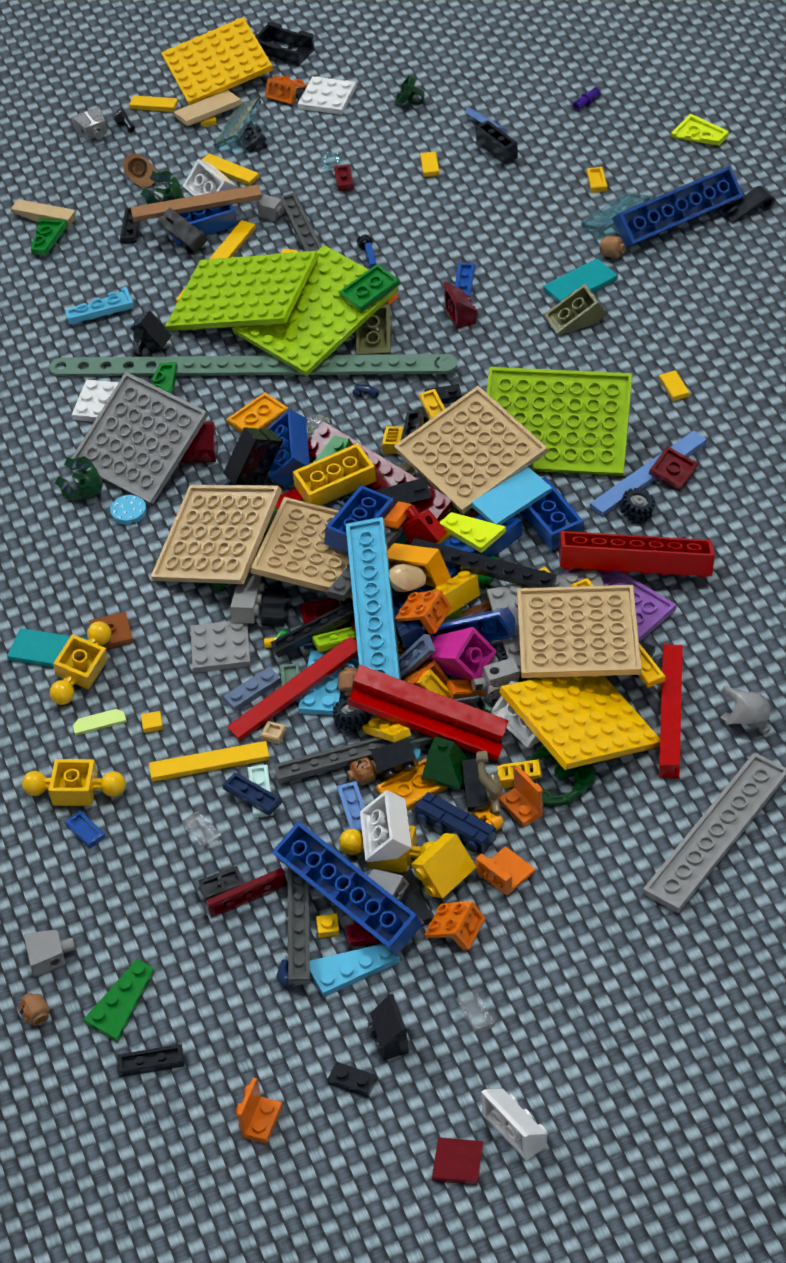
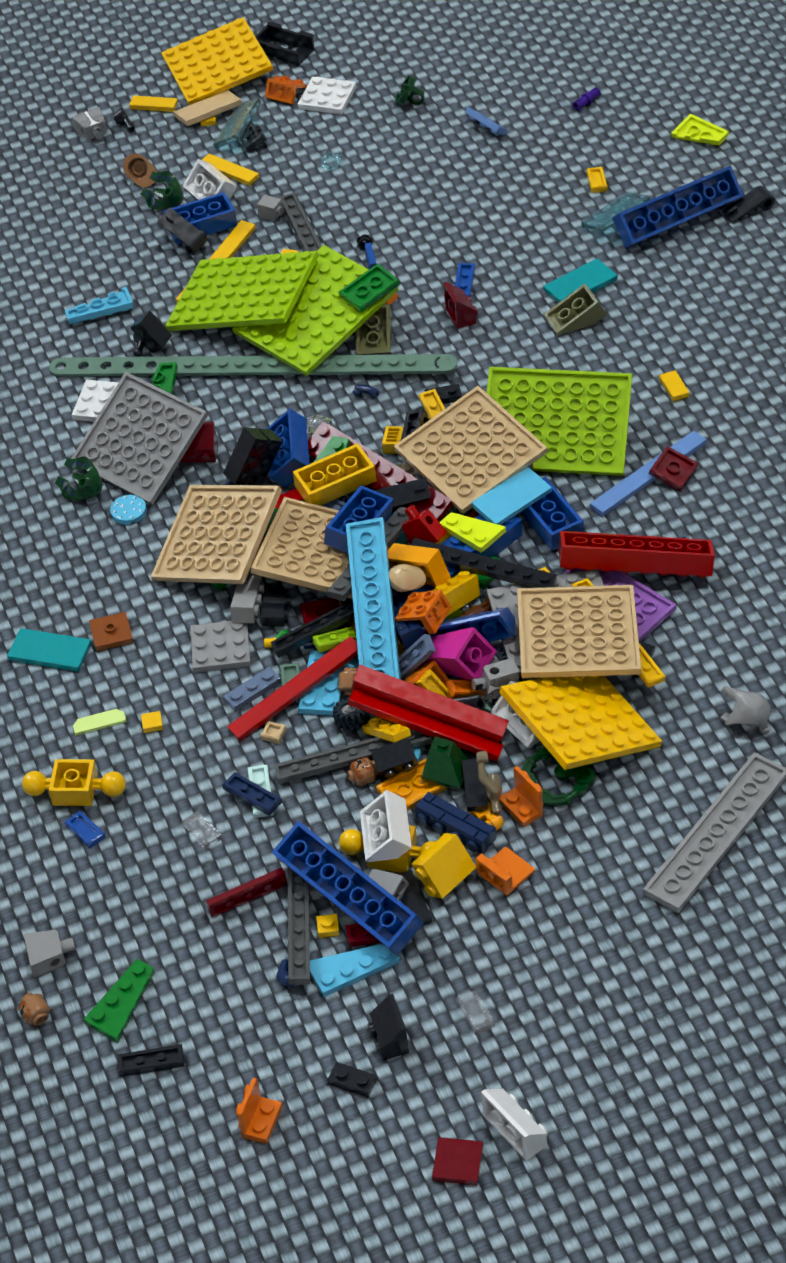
(36, 211): tan slope -> none
(47, 235): green wing -> none
(80, 662): yellow brick -> none
(129, 229): black tile -> none
(197, 202): medium nougat tile -> none
(209, 761): yellow tile -> none
(220, 883): black hinge -> none
(258, 413): light orange tile -> none
(343, 177): dark red plate -> none
(352, 804): medium blue plate -> none
(396, 515): orange tile -> none
(429, 164): yellow tile -> none
(457, 921): orange bracket -> none
(496, 142): black brick -> none
(506, 771): yellow slope -> none
(612, 246): medium nougat head -> none
(637, 504): black wheel -> none
(671, 712): red tile -> none

